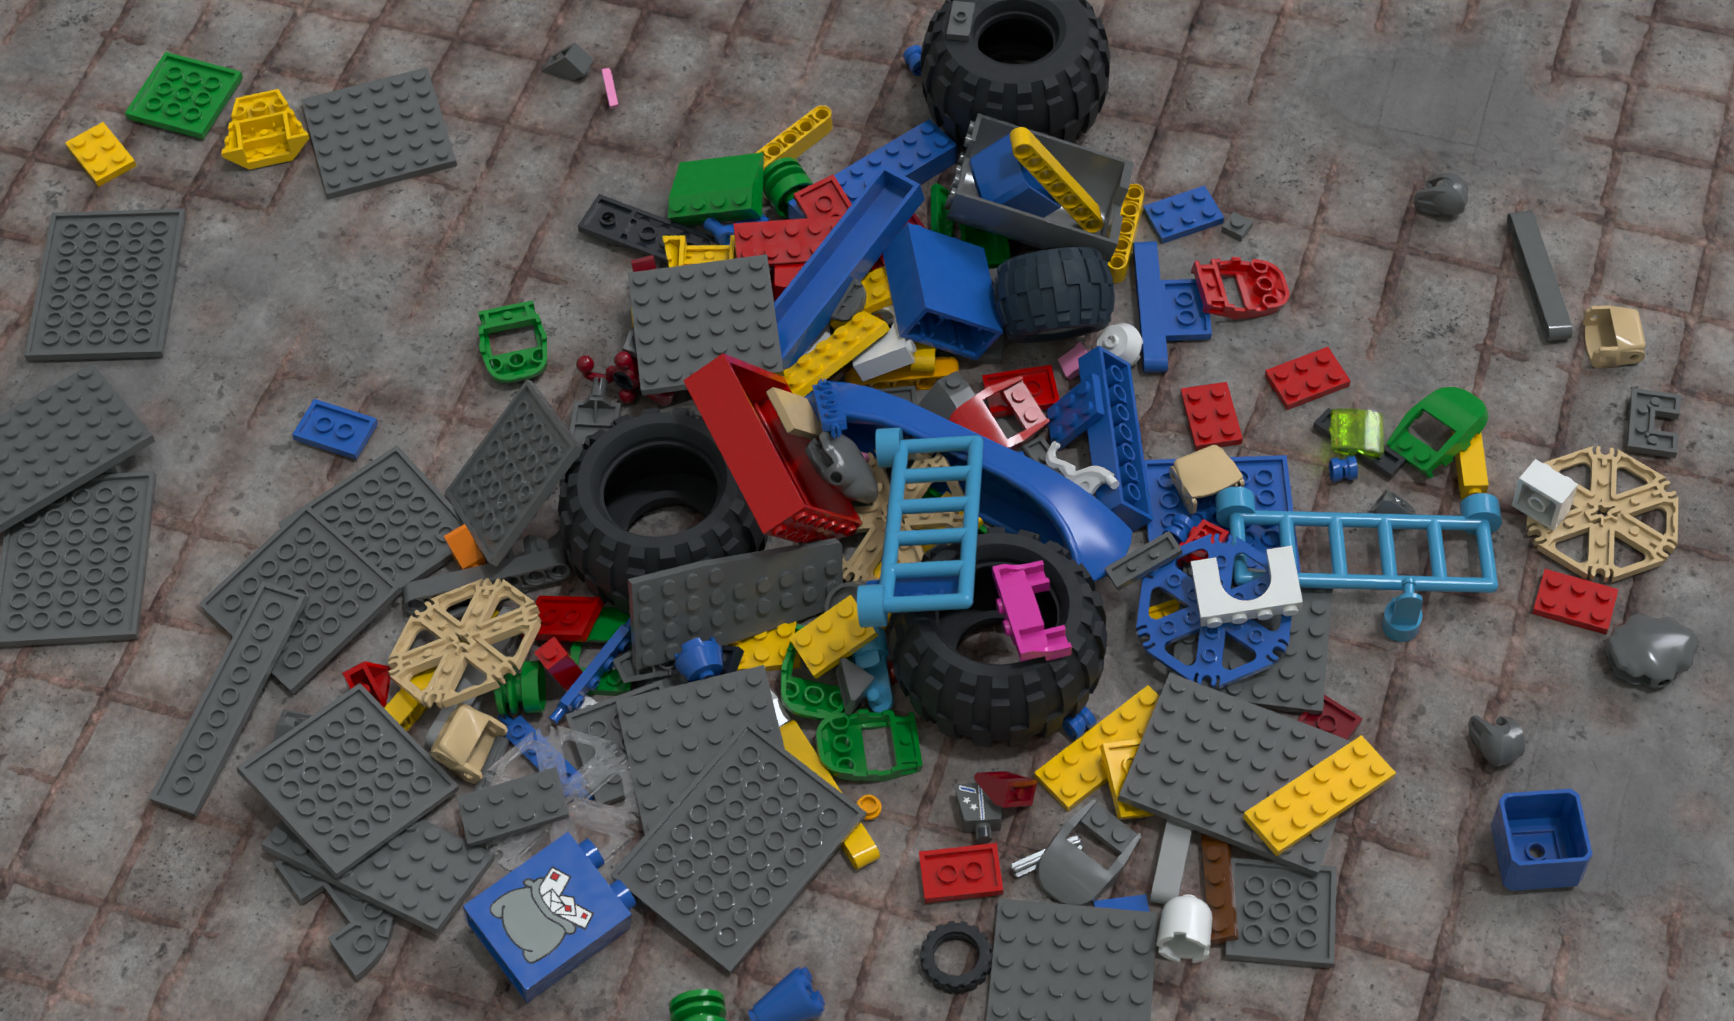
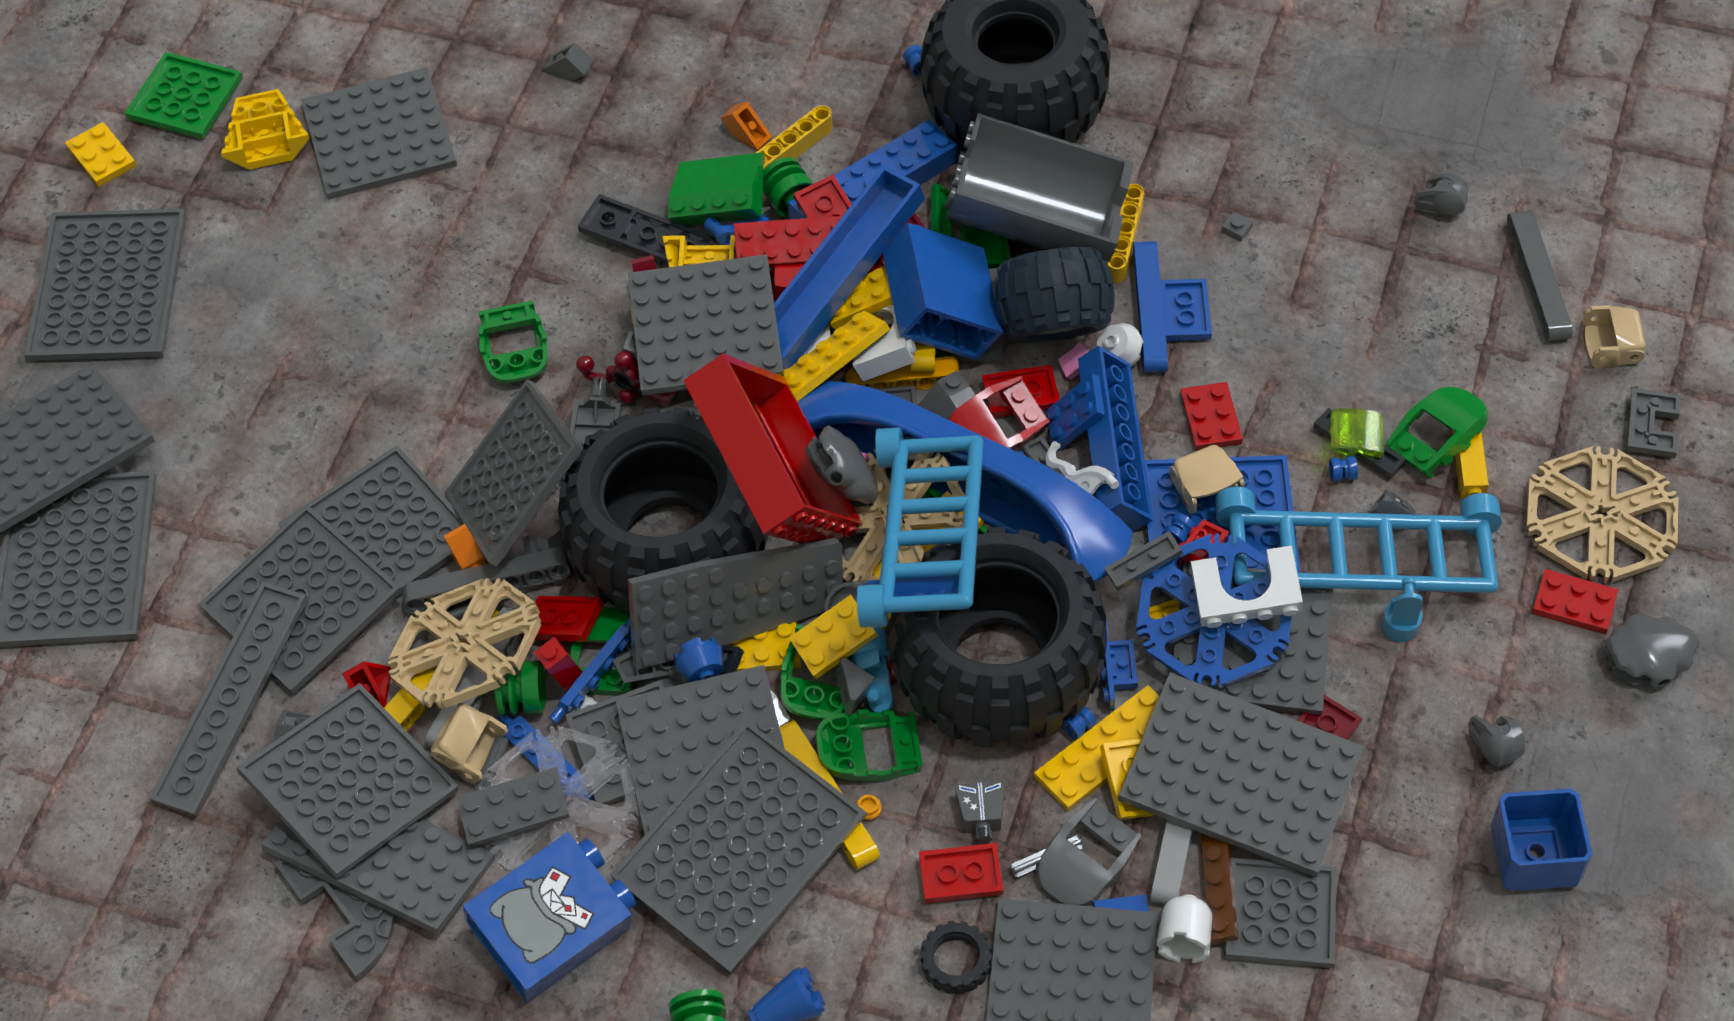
(335, 429): blue plate -> none
(610, 89): bright pink tile -> none
(746, 125): none -> orange slope
(795, 413): tan tile -> none
(829, 407): blue plate -> none
(851, 302): dark grey tile -> none
(961, 21): dark grey plate -> none
(1007, 182): blue plate -> none
(1007, 788): dark red tile -> none
(1022, 616): dark pink bracket -> none
(1055, 179): yellow beam -> none
(1118, 669): none -> blue bracket
(1183, 214): blue plate -> none
(1258, 282): red slope -> none
(1307, 378): red plate -> none
(1318, 795): yellow plate -> none
(1544, 494): white brick -> none

